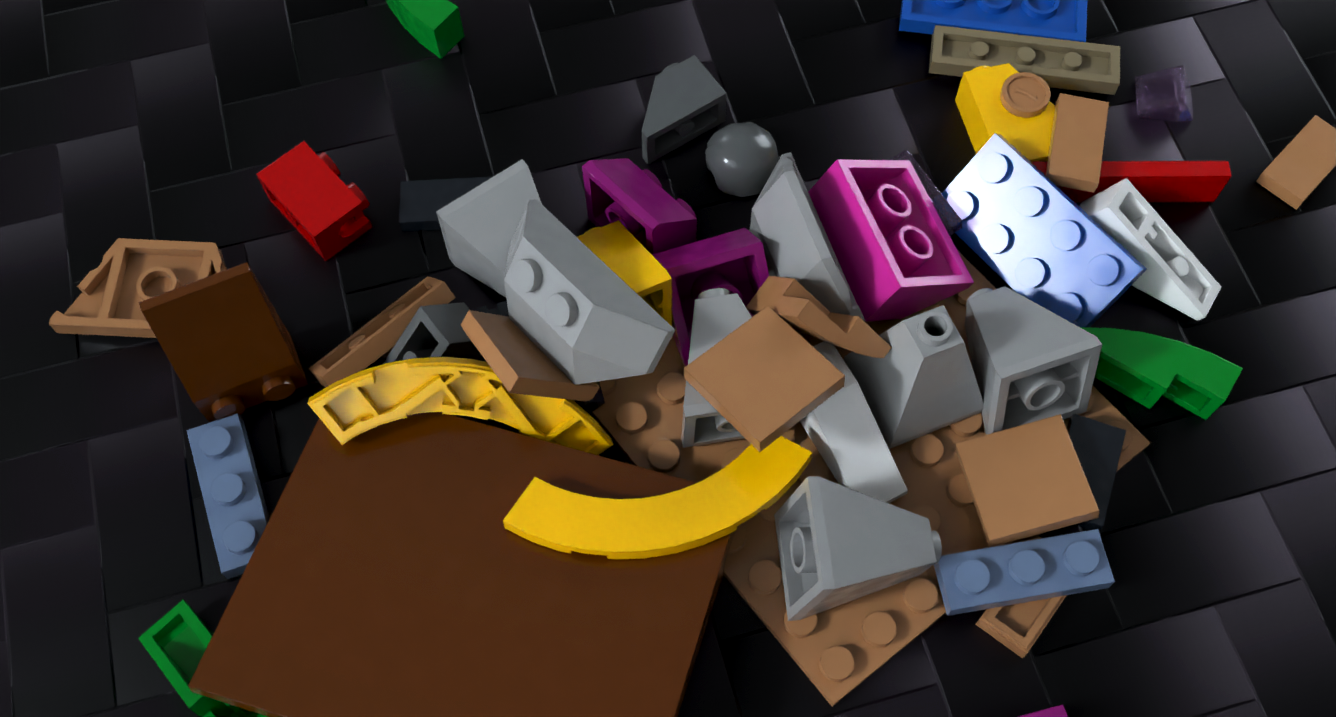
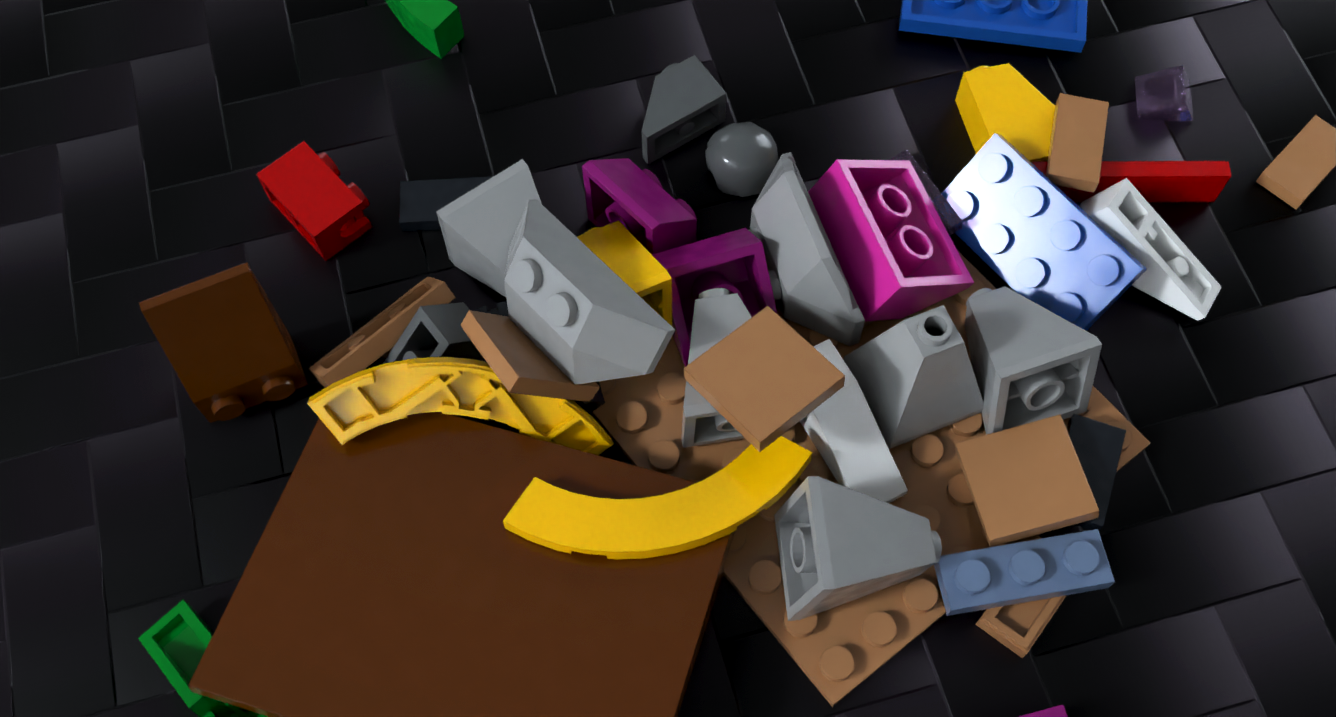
(130, 274): medium nougat wing -> none
(229, 490): sand blue plate -> none
(810, 317): medium nougat slope -> none
(1025, 95): medium nougat piece -> none
(1057, 61): dark tan plate -> none
(1157, 366): green slope -> none

